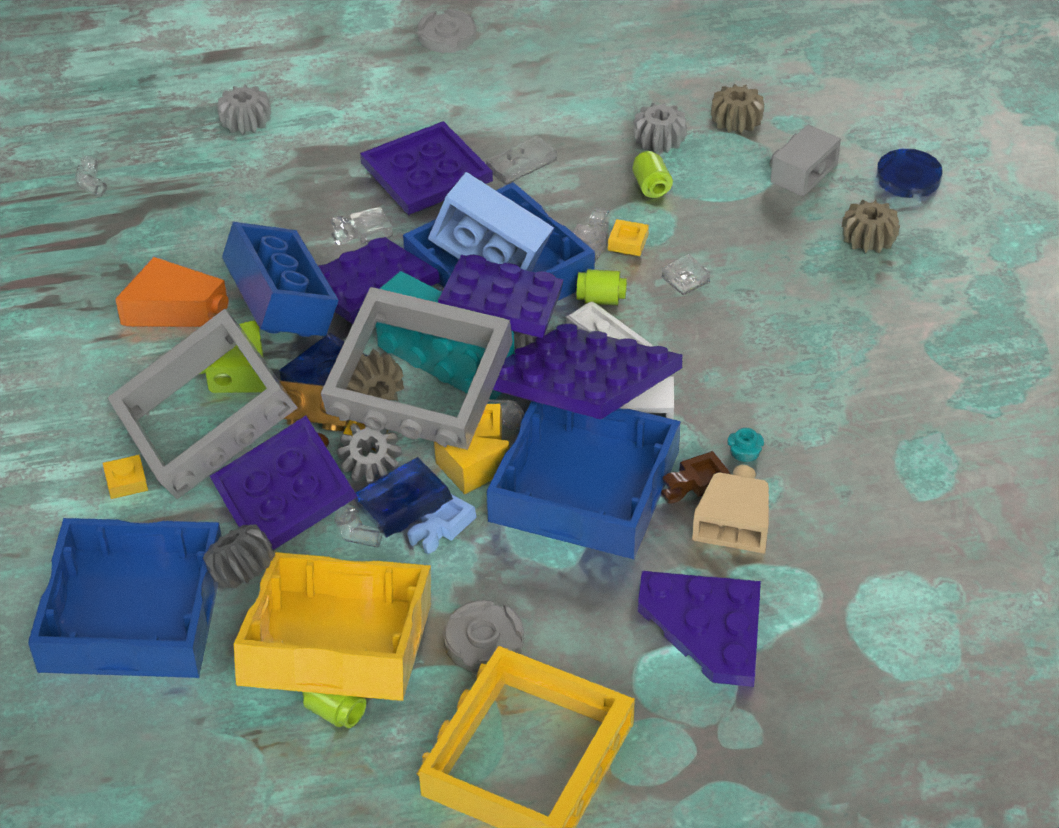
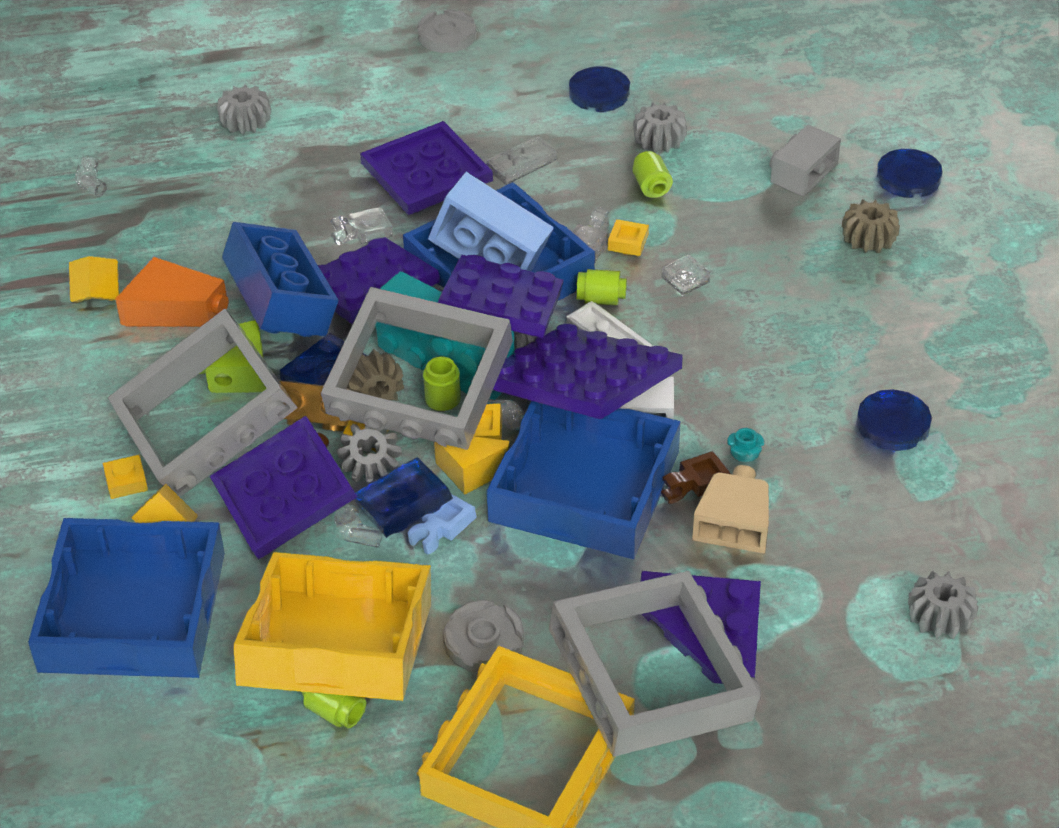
(93, 279): none -> yellow panel
(164, 506): none -> yellow panel
(239, 556): dark grey gear -> none
(442, 384): none -> lime brick
(599, 88): none -> clear blue tile
(667, 724): none -> light grey window
(737, 108): dark tan gear -> none
(894, 419): none -> clear blue tile
(942, 604): none -> light grey gear

